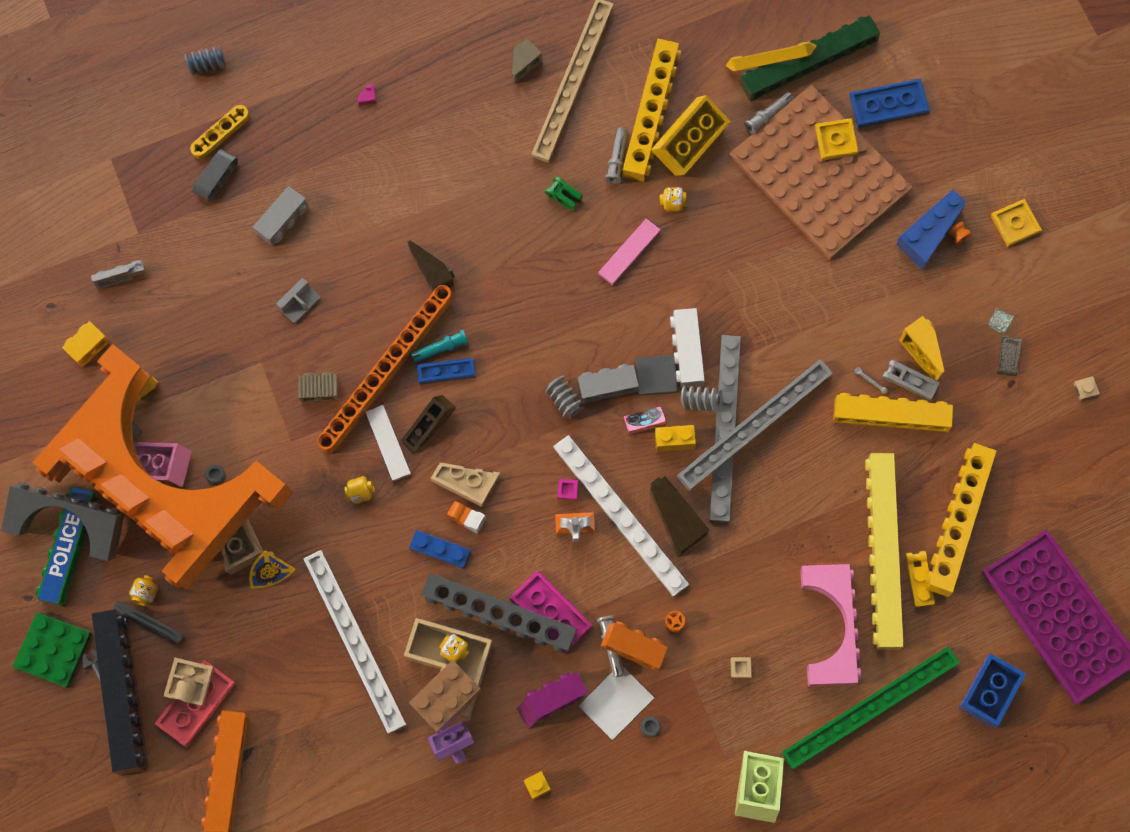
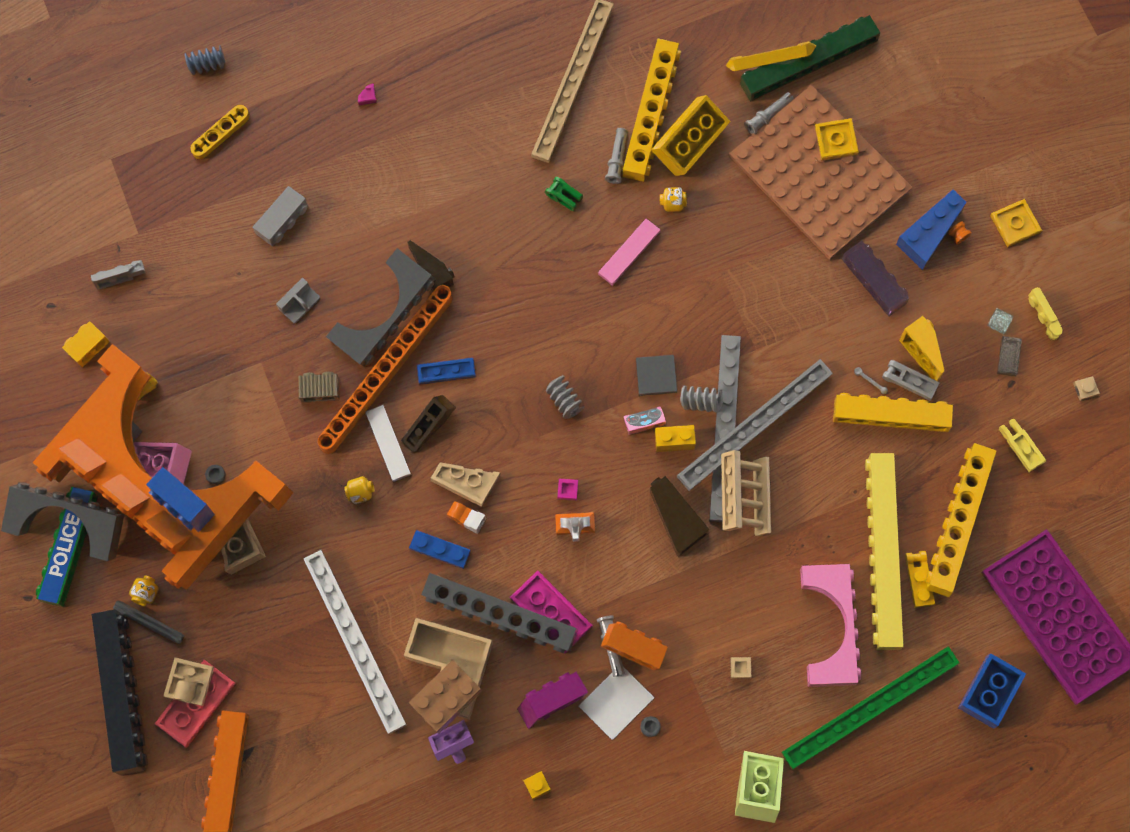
(52, 650): green plate -> none
(87, 663): dark grey bar -> none
(179, 500): none -> blue brick
(215, 175): dark grey beam -> none
(268, 571): shield -> none
(364, 344): none -> dark grey arch
(449, 343): teal pin -> none
(454, 648): yellow head -> none
(525, 58): dark tan slope -> none
(608, 383): light grey brick -> none
(621, 516): white plate -> none
(676, 618): orange wheel -> none
(688, 347): white brick -> none
(731, 493): none -> tan fence
(875, 278): none -> clear purple brick
(889, 103): blue tile -> none
(1023, 446): none -> light yellow hinge
(1045, 313): none -> light yellow hinge

